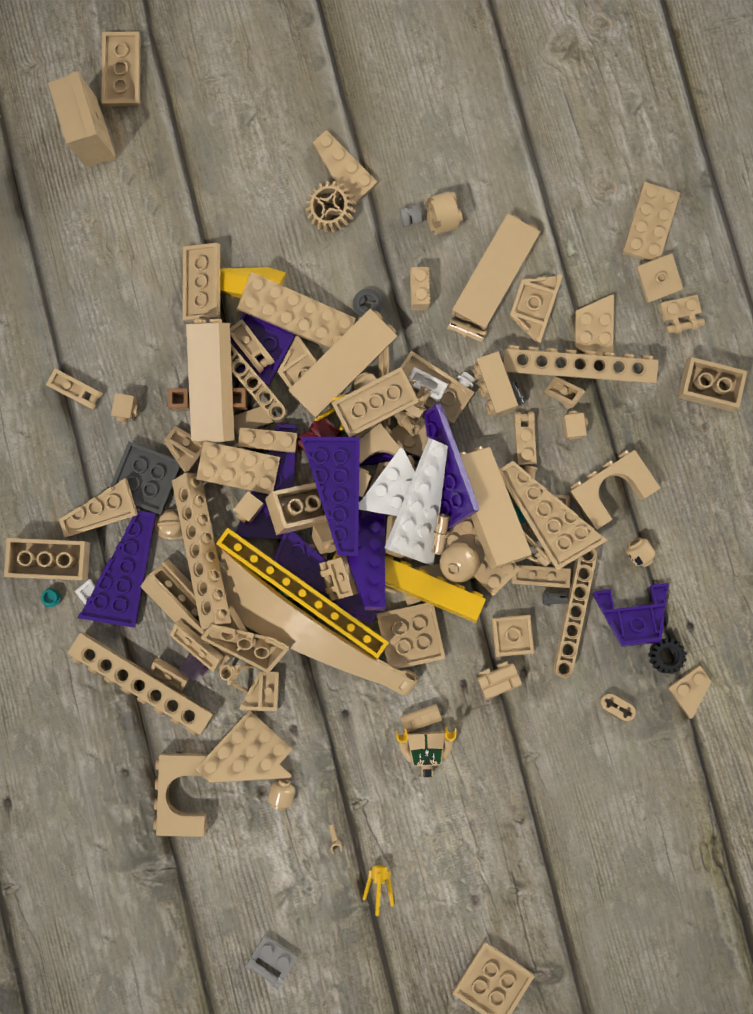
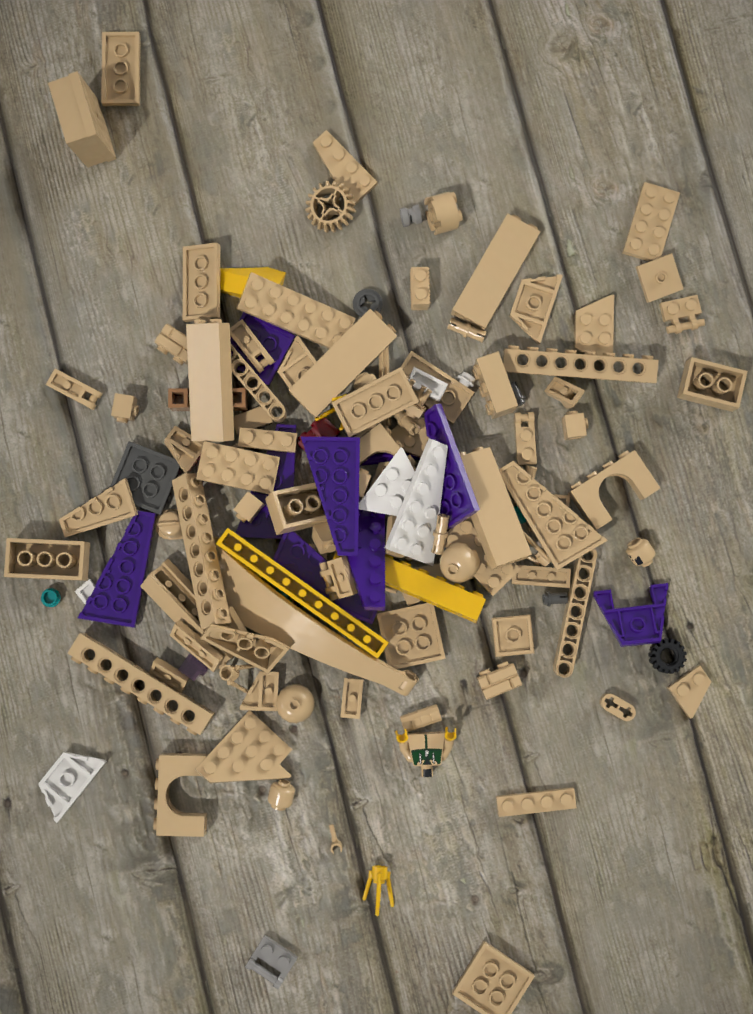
(68, 780): none -> white wing
(174, 343): none -> tan brick
(295, 703): none -> tan cylinder
(352, 698): none -> tan plate
(536, 802): none -> tan plate

